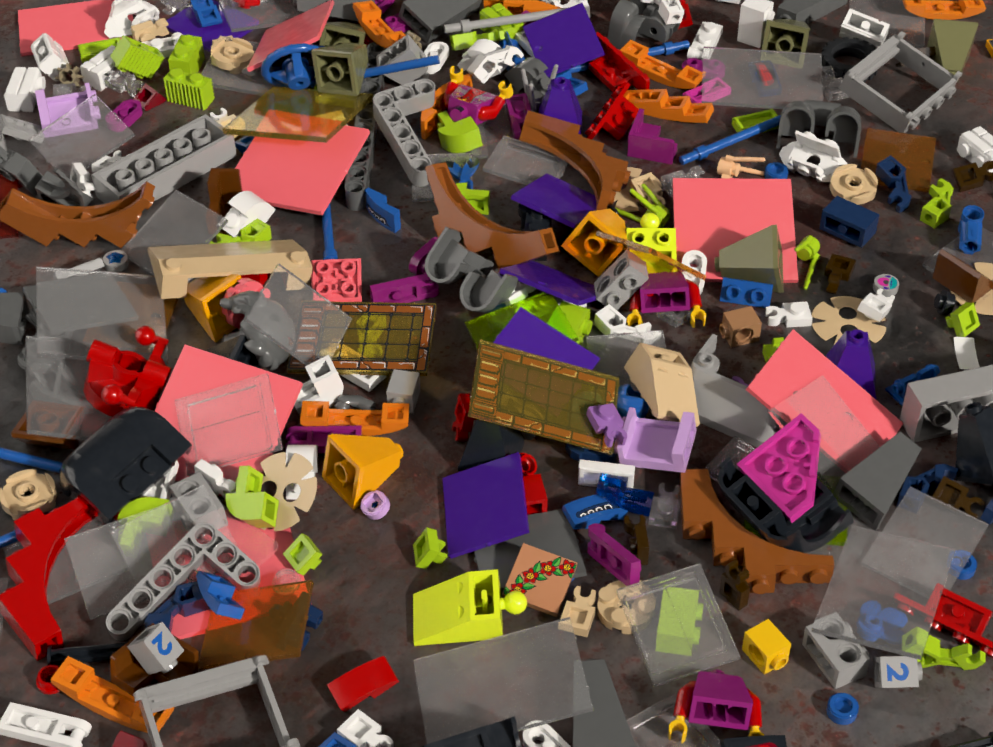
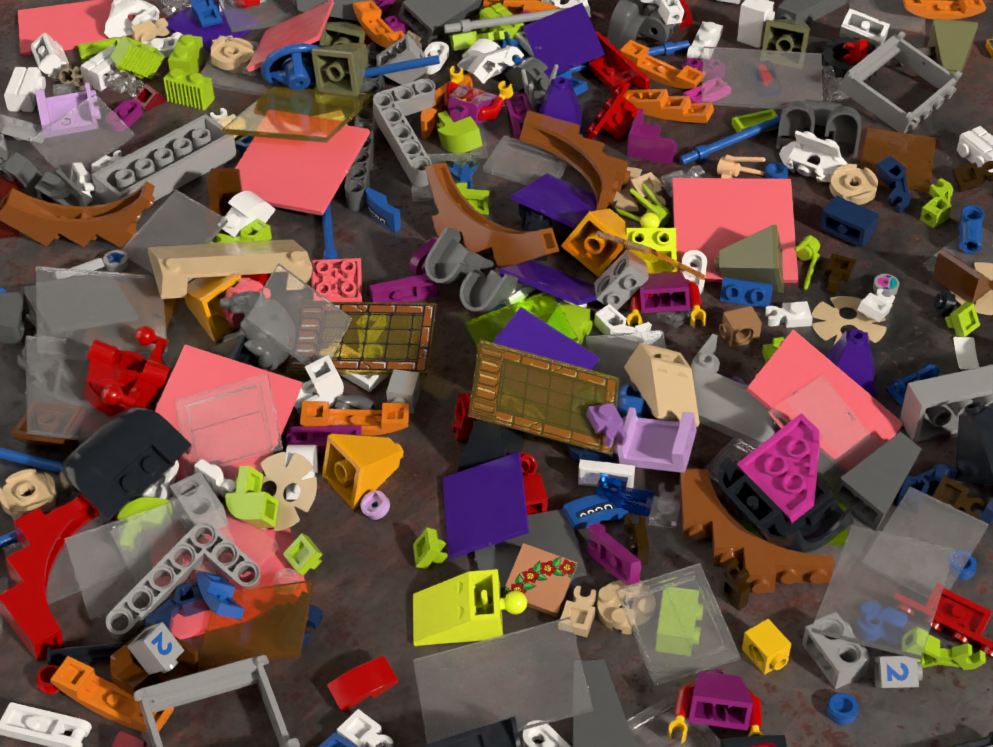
(858, 51): none -> red tile

